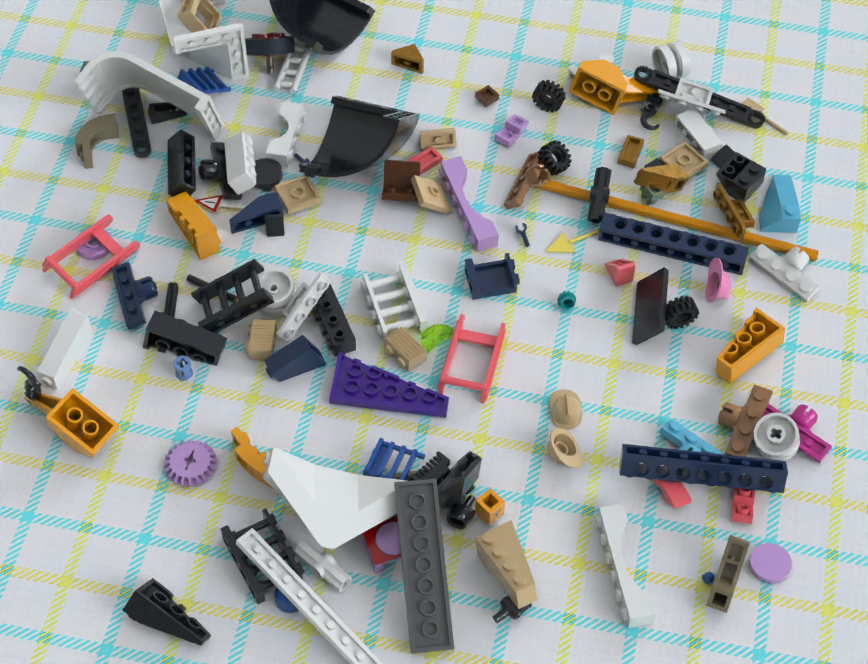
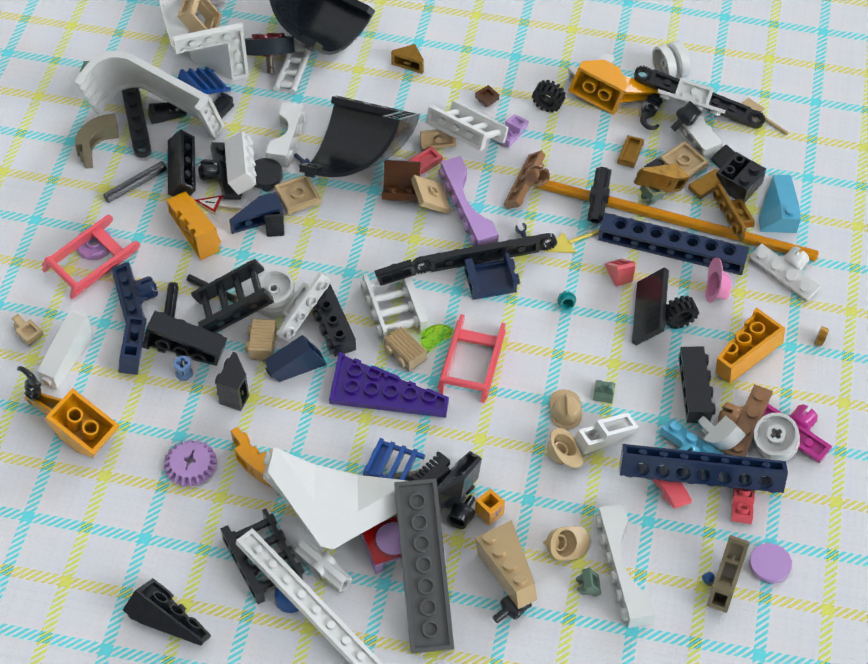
(28, 330): none -> tan plate
(132, 345): none -> dark blue slope
(134, 182): none -> black axle
(224, 105): none -> black piece
(232, 384): none -> black slope
(395, 272): none -> black plate
(466, 125): none -> white fence
(484, 253): none -> black plate
(560, 153): black tyre -> none
(568, 542): none -> tan piece
(591, 582): none -> sand green tile
(603, 391): none -> sand green tile
(605, 433): none -> white slope
(686, 115): none -> black piece
(695, 383): none -> black brick
(705, 184): none -> pearl gold tile
(723, 435): none -> white brick
(821, 336): none -> pearl gold tile

